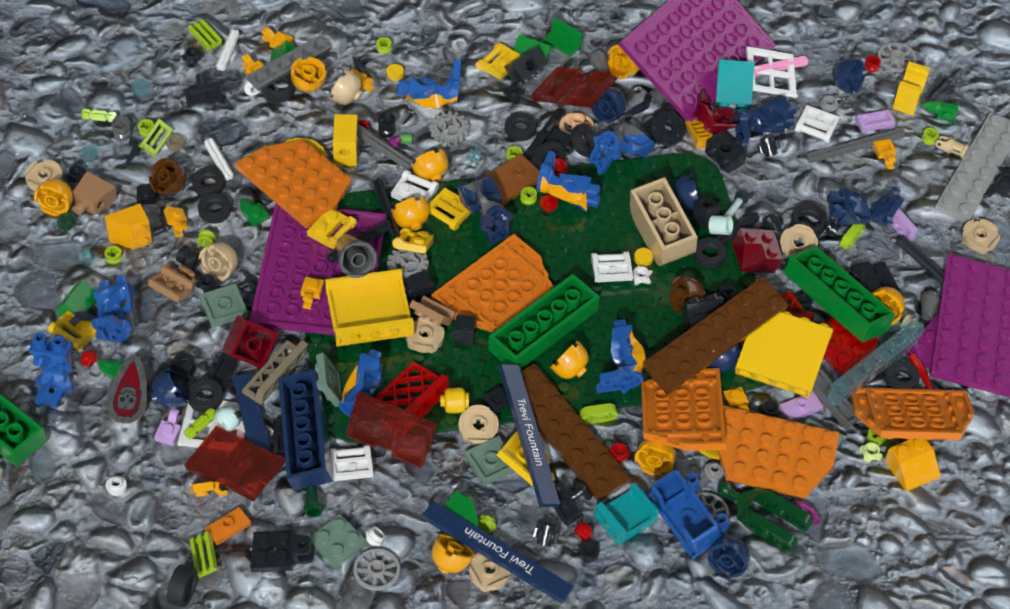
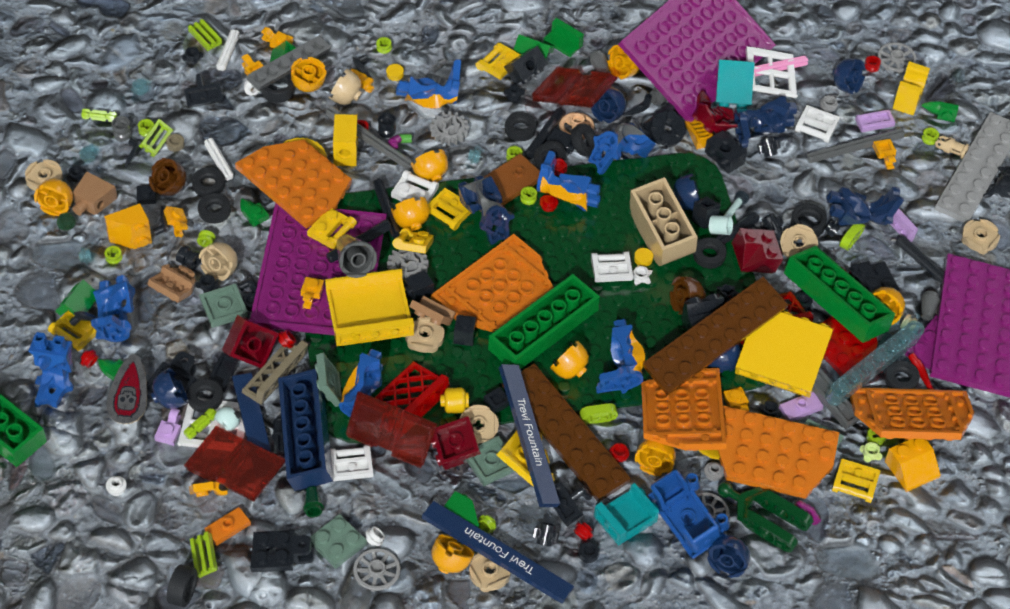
(286, 339): none -> red plate
(455, 443): none -> dark red plate
(858, 475): none -> yellow plate

